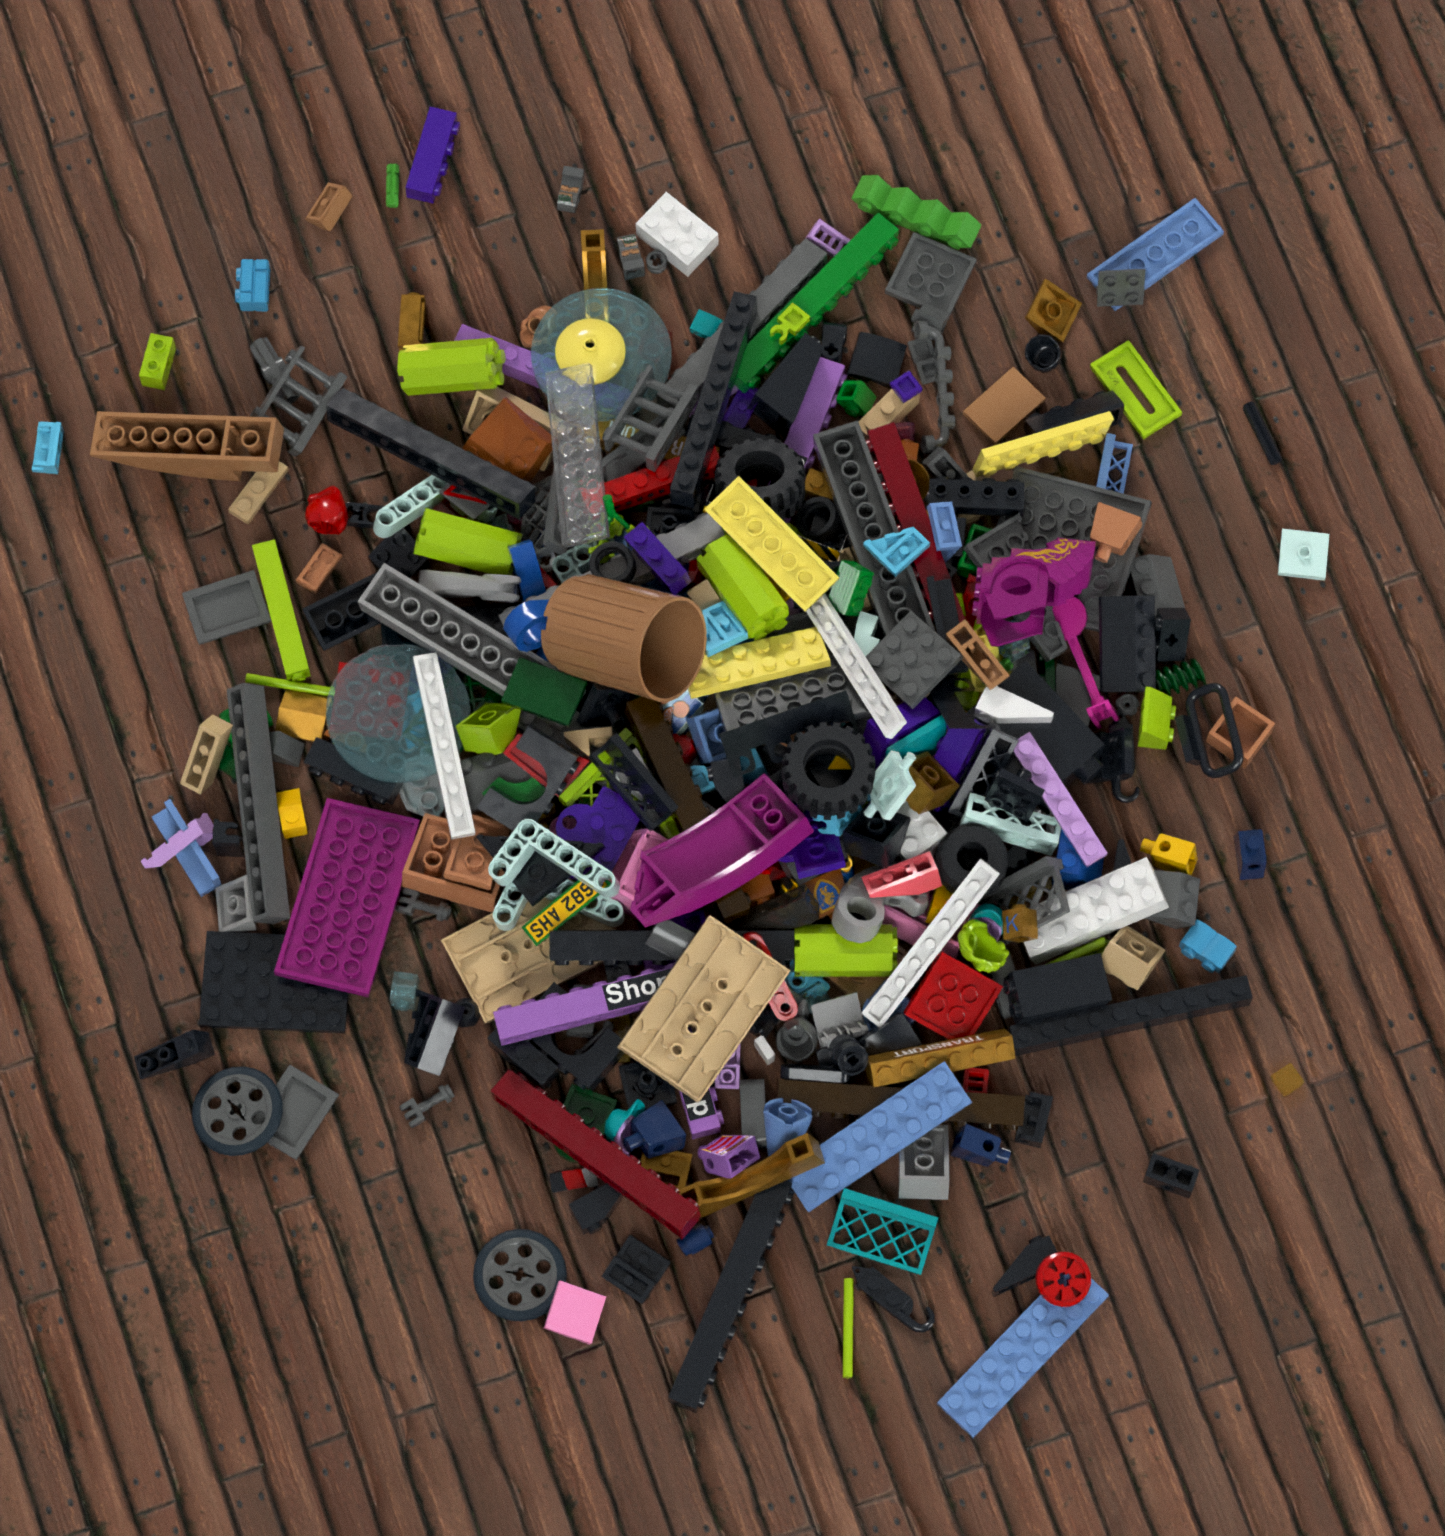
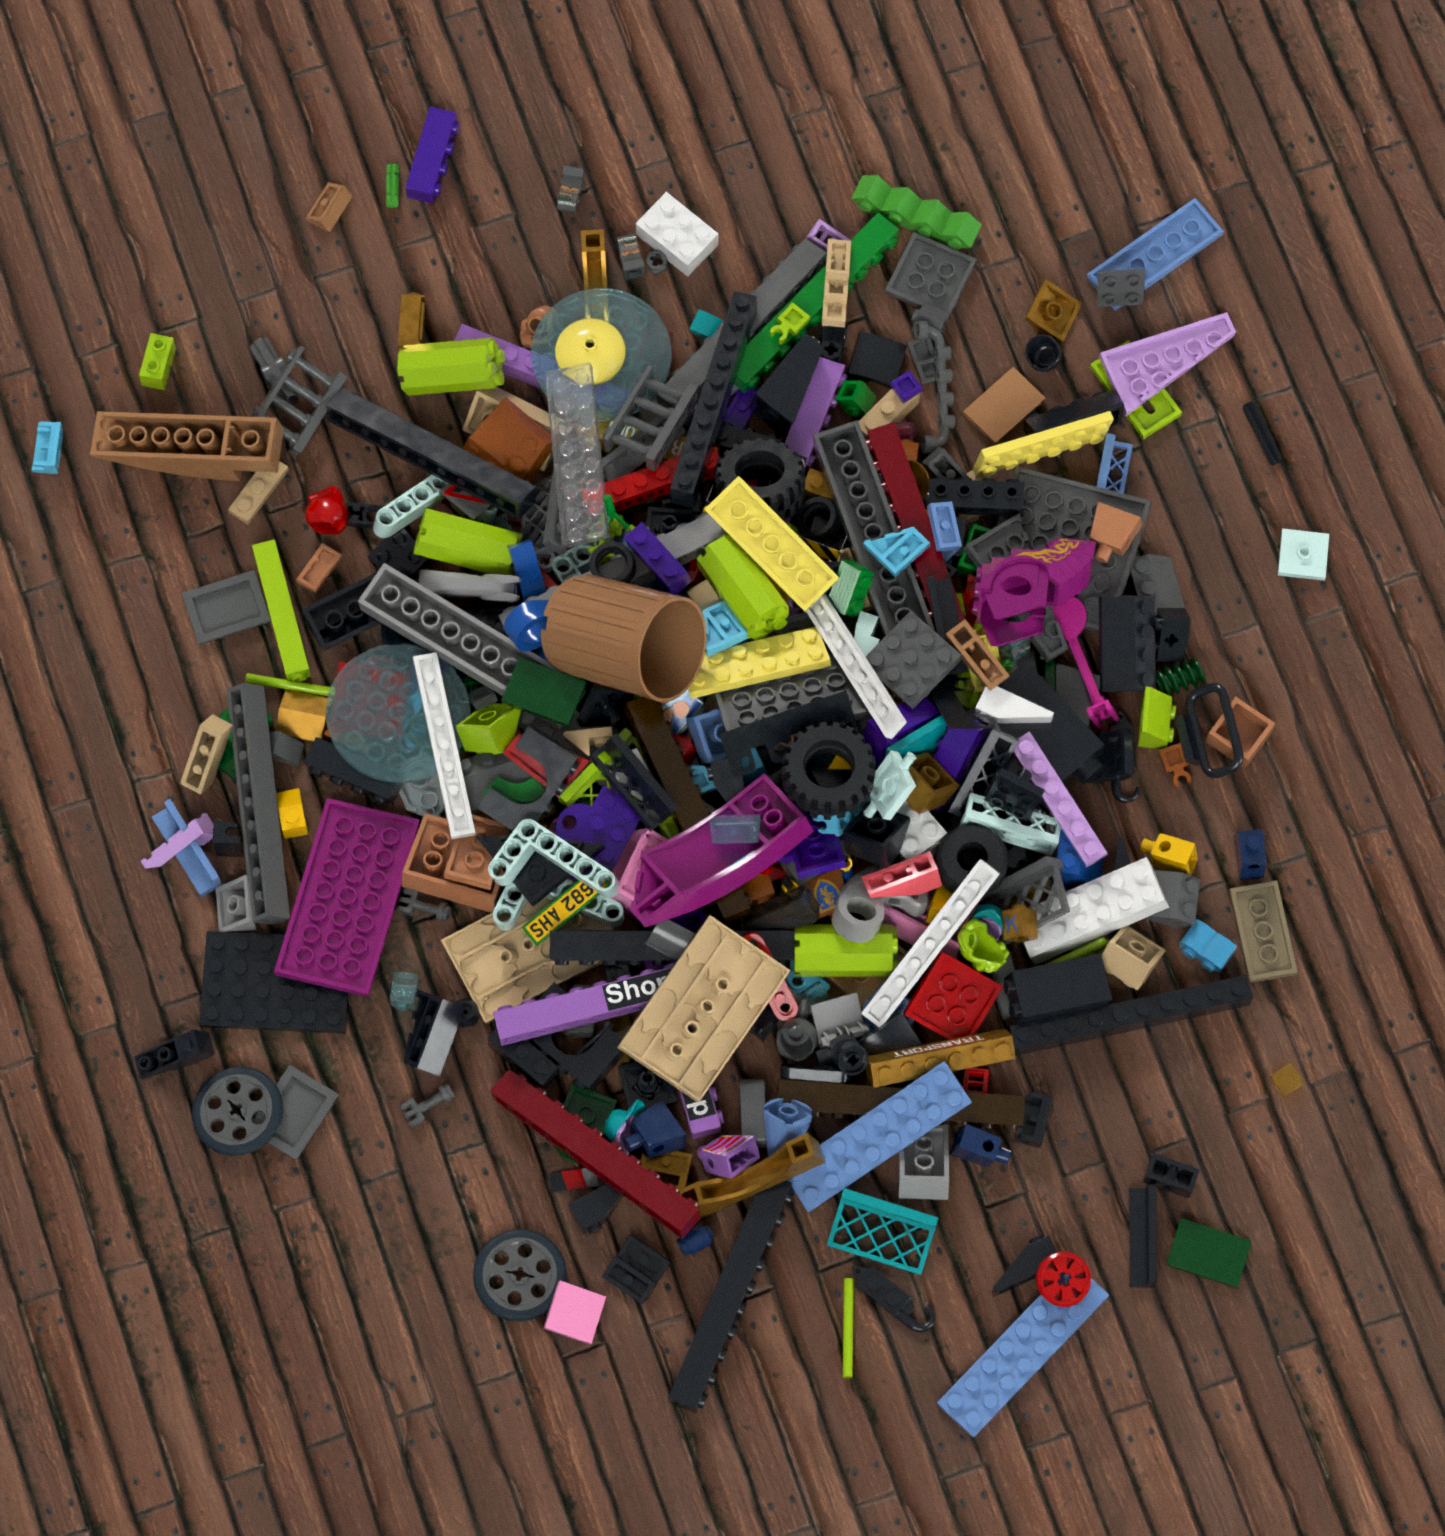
(254, 285): dark azure brick -> none
(482, 697): none -> dark grey tile
(730, 1074): lavender slope -> none
(735, 828): none -> clear light blue slope
(764, 1050): white tile -> none
(836, 283): none -> tan slope
(1127, 699): dark grey plate -> none
(1142, 1237): none -> black fence
(1151, 364): none -> lavender wing
(1174, 761): none -> dark orange plate
(1208, 1253): none -> dark green tile
(1263, 931): none -> dark tan plate

